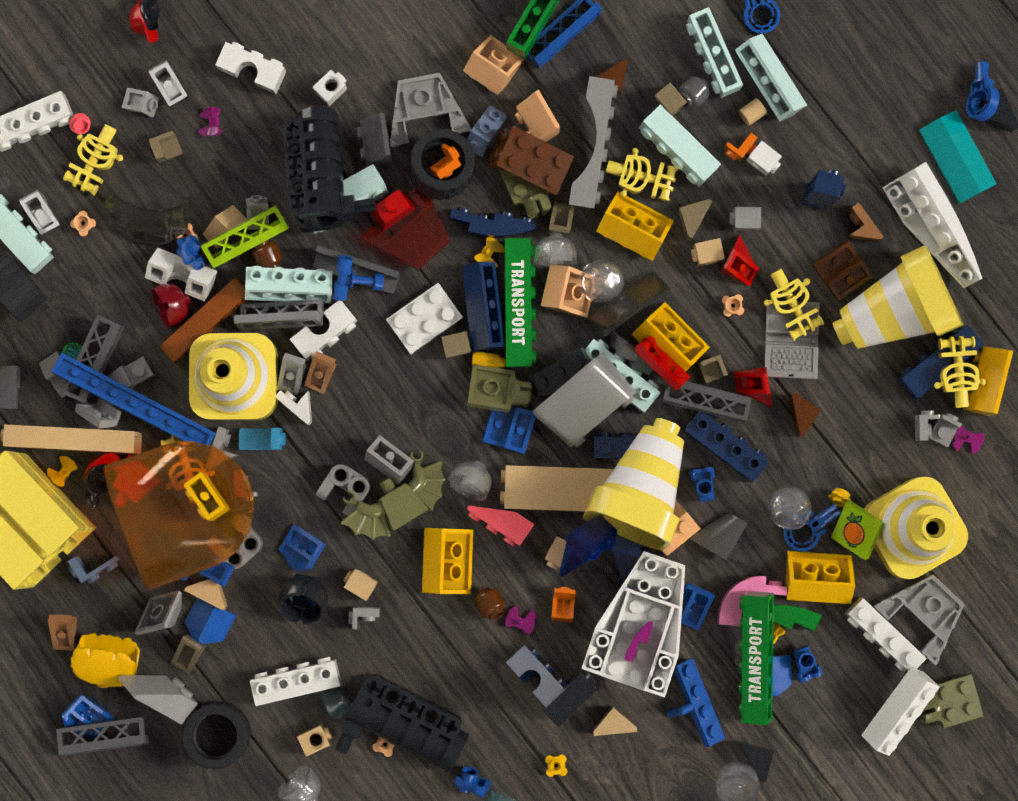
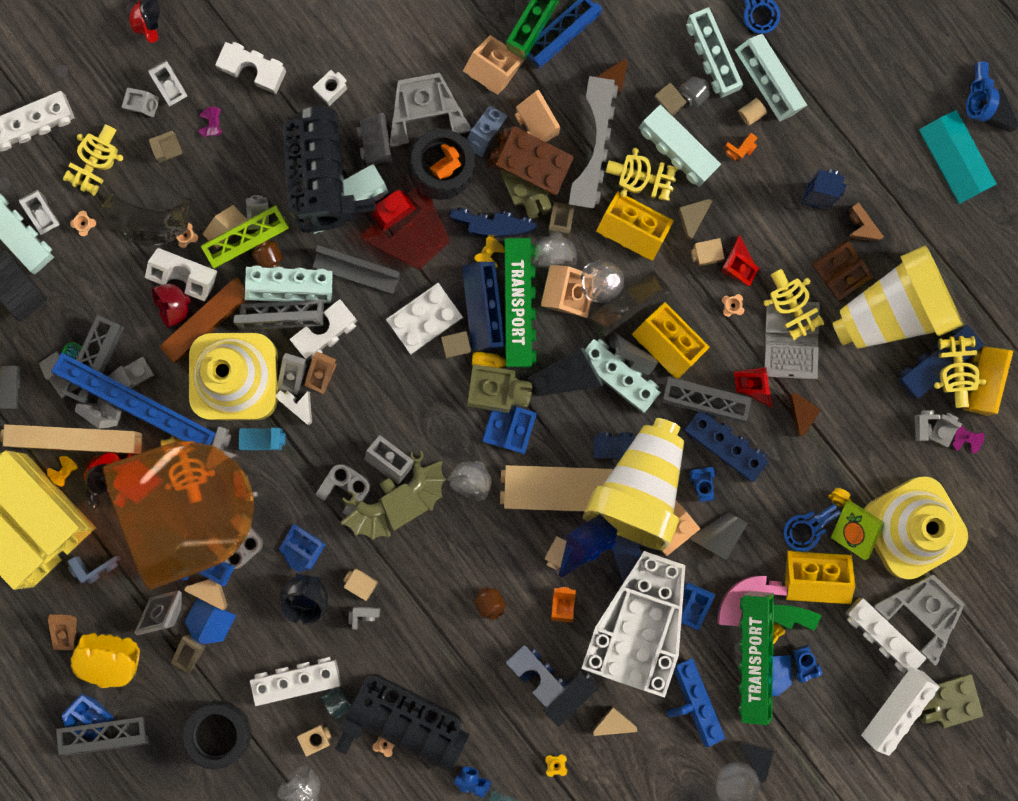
(79, 123): coral plate -> none
(161, 694): light grey slope -> none
(188, 251): blue plate -> none
(206, 497): yellow brick -> none
(347, 278): blue bar -> none
(447, 561): yellow slope -> none
(506, 522): coral slope -> none
(514, 620): magenta piece -> none
(585, 401): light grey windscreen -> none
(641, 636): magenta slope -> none
(661, 362): red plate -> none
(712, 369): dark tan panel -> none
(745, 218): light grey brick -> none
(764, 159): white brick -> none
(789, 507): clear cylinder -> none
(933, 222): white wedge -> none

